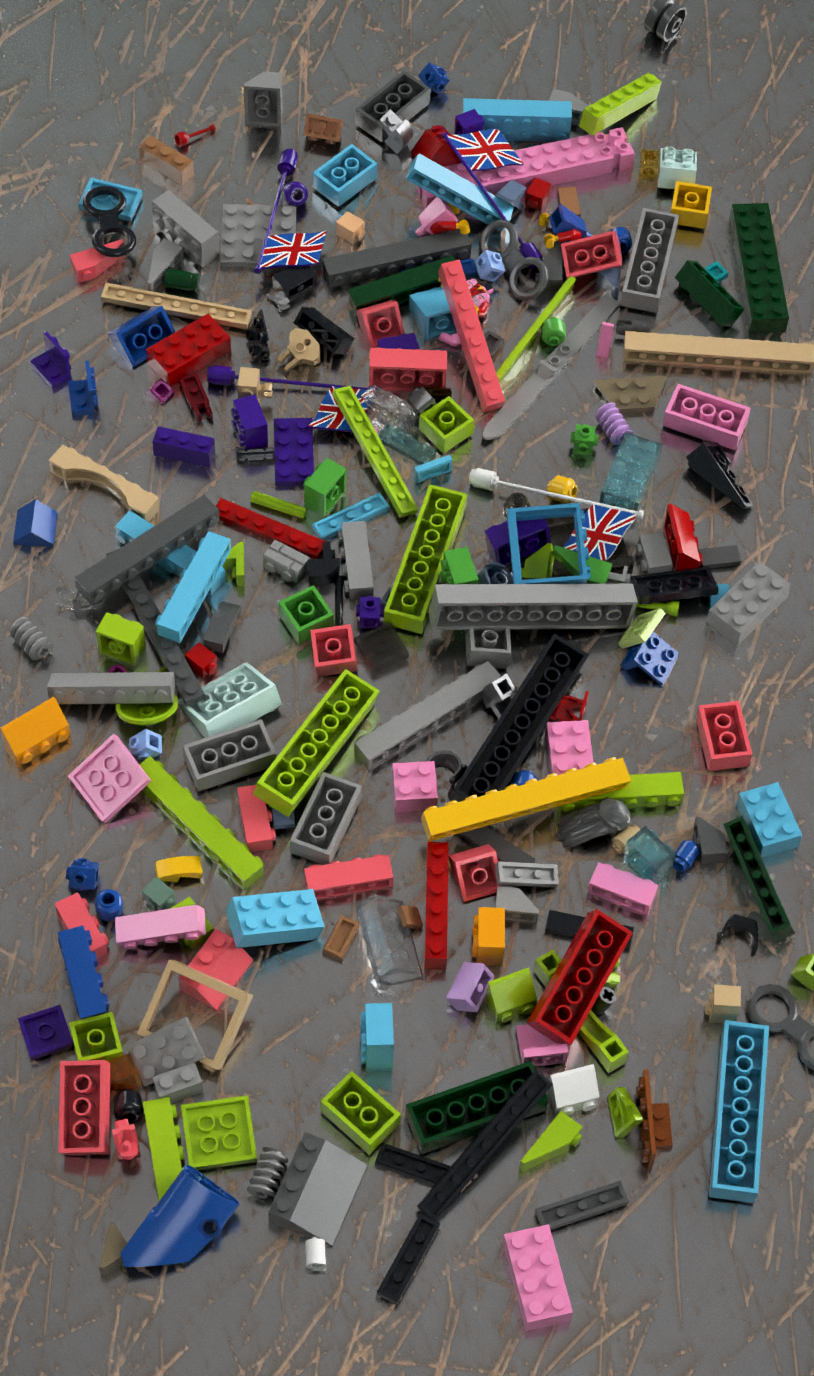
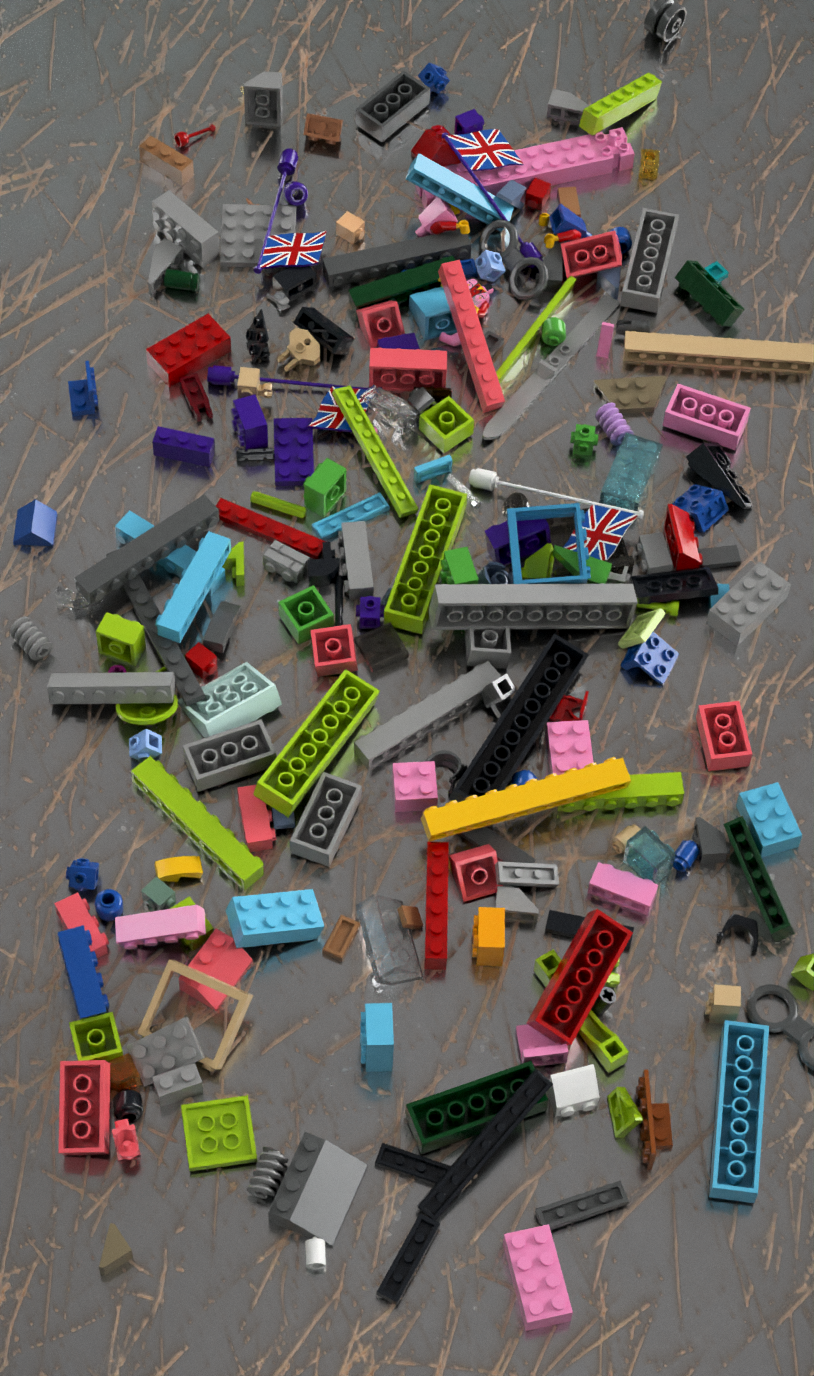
(35, 732): light orange slope -> none
(45, 1032): dark purple plate -> none
(53, 364): dark purple bracket -> none
(73, 466): tan arch -> none
(90, 263): coral slope -> none
(107, 202): medium azure plate -> none
(109, 221): black bar -> none
(109, 778): bright pink plate -> none
(141, 333): blue slope -> none
(159, 391): magenta slope -> none
(163, 1142): lime brick -> none
(176, 305): tan plate -> none
(176, 1225): blue panel -> none
(345, 175): medium azure brick -> none
(349, 876): coral brick -> none
(360, 1112): lime brick -> none
(399, 131): flat silver brick -> none
(406, 445): clear light blue tile -> none
(461, 488): none -> clear tile
(470, 987): lavender brick -> none
(511, 995): lime slope -> none
(524, 118): medium azure brick -> none
(554, 1141): lime slope -> none
(562, 486): yellow head -> none
(593, 821): dark grey hair -> none
(676, 166): light aqua slope -> none
(691, 204): yellow brick -> none
(703, 504): none -> blue bracket
(758, 268): dark green brick -> none

